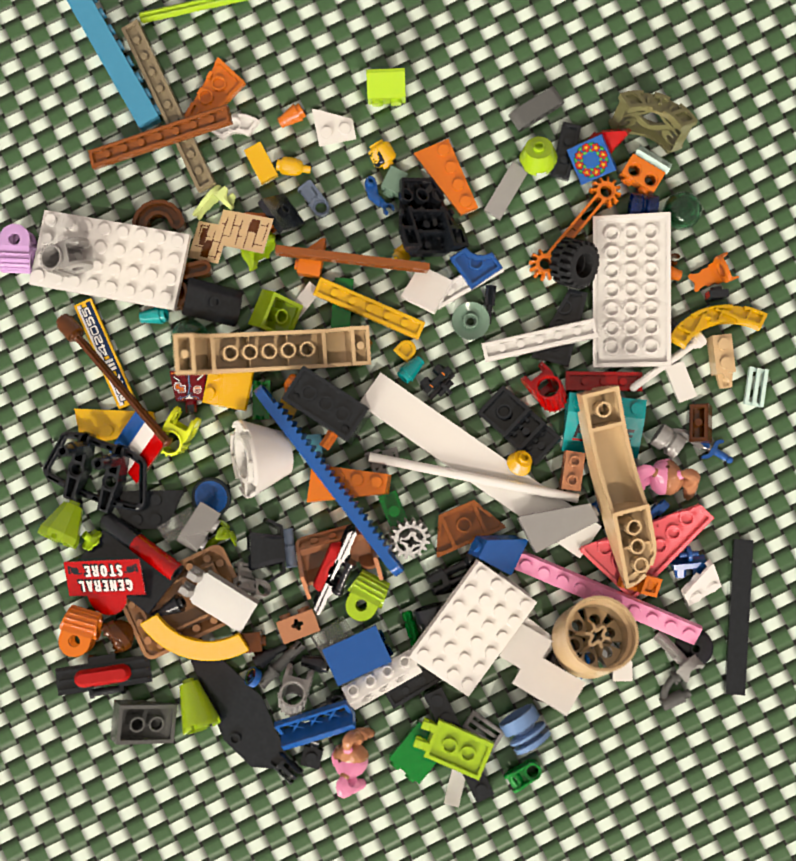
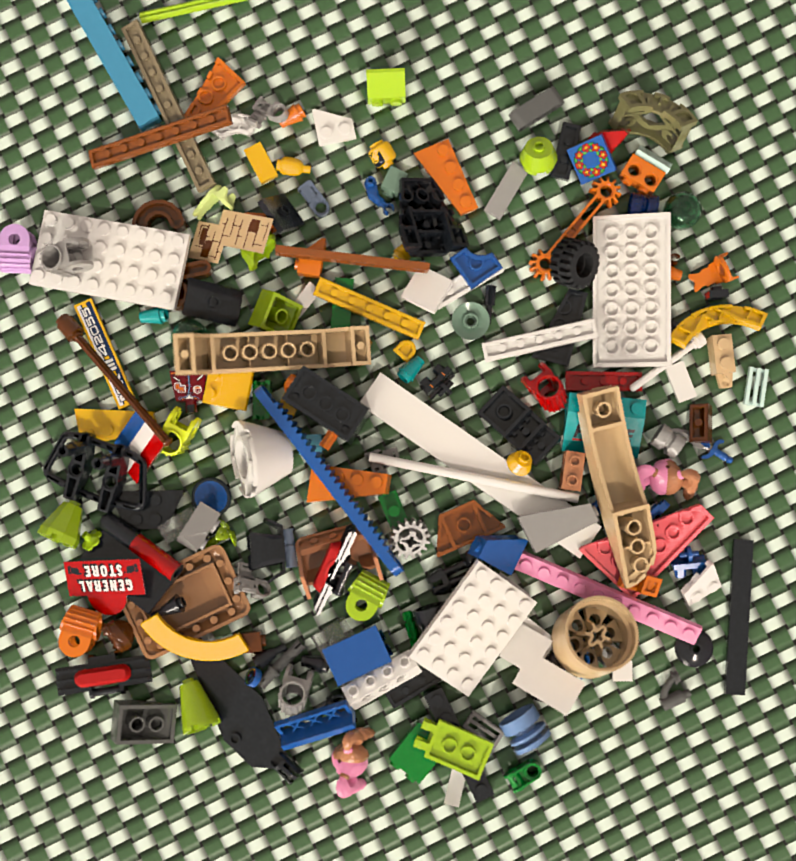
(219, 598): tile -> none
(268, 110): none -> light grey piece
(290, 633): nougat brick -> none
(312, 755): black plate -> none
(686, 664): light grey piece -> none

